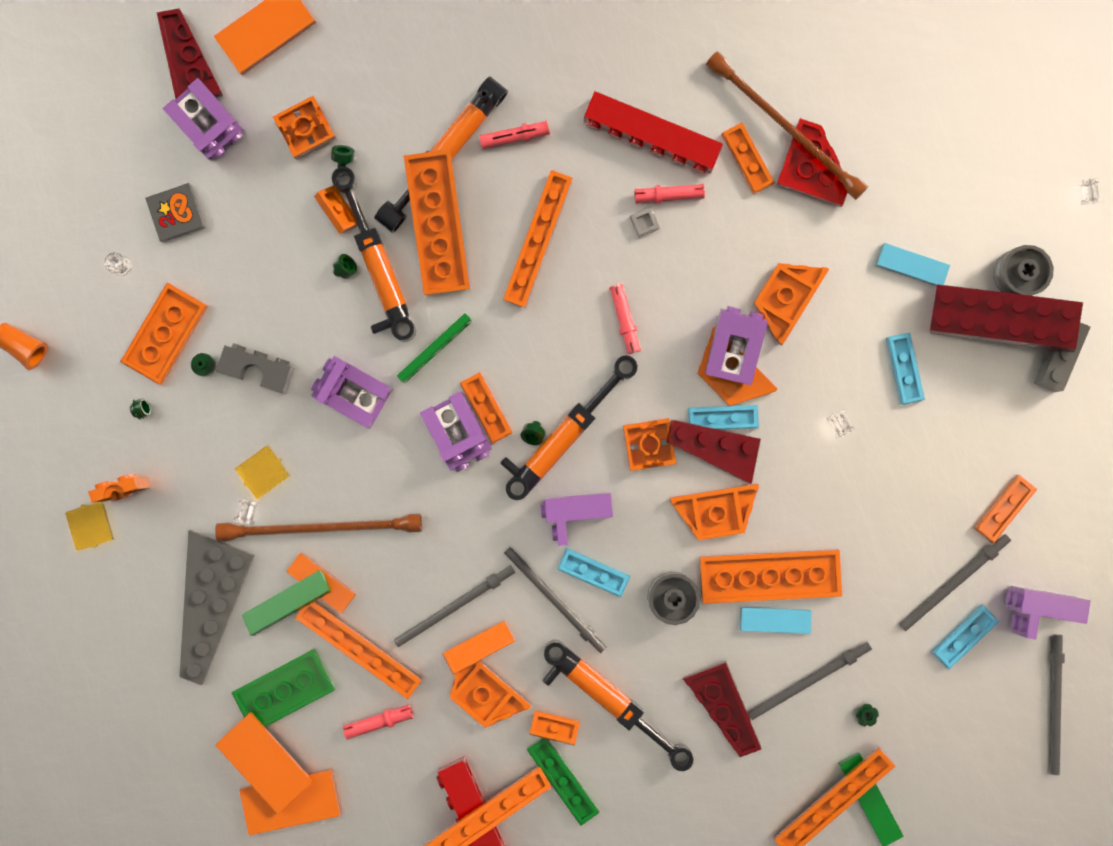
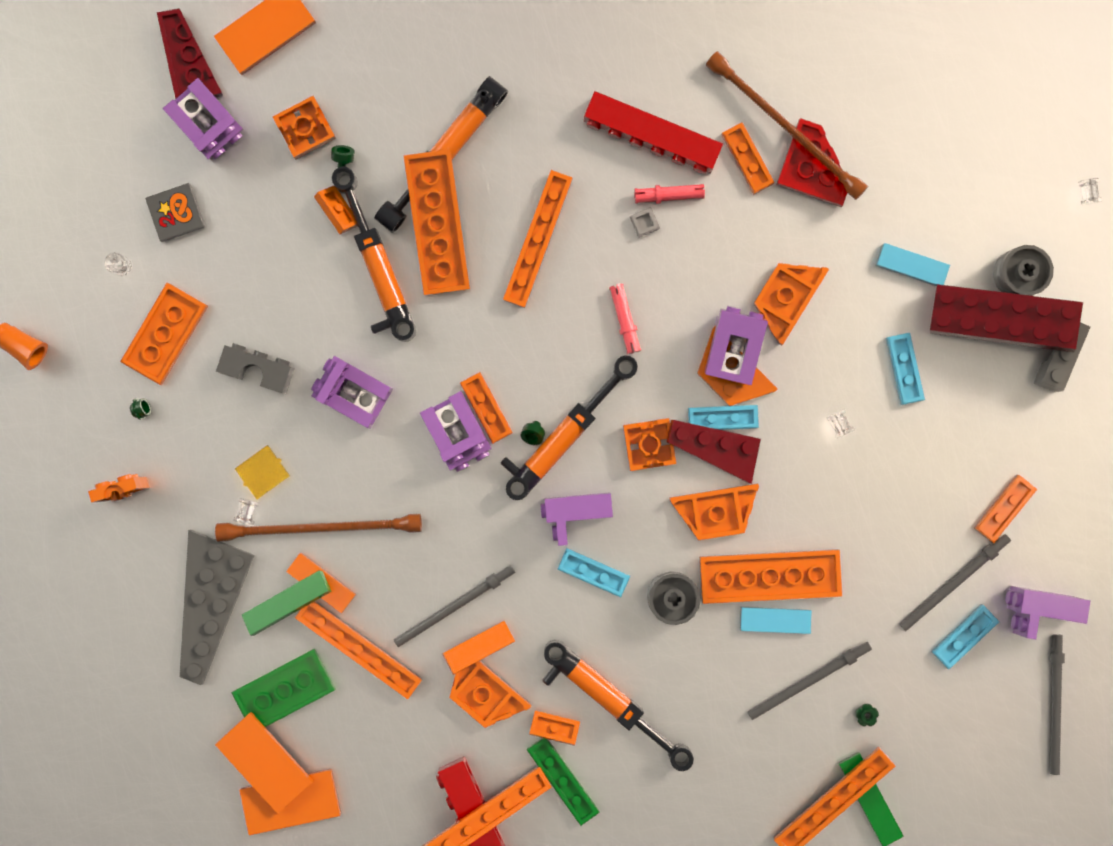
(89, 525): clear yellow piece -> none
(208, 364): dark green tile -> none
(344, 266): dark green tile -> none
(388, 718): coral pin -> none
(434, 348): green tile -> none
(491, 140): coral pin -> none
(586, 632): dark grey bar -> none
(723, 702): dark red wing -> none

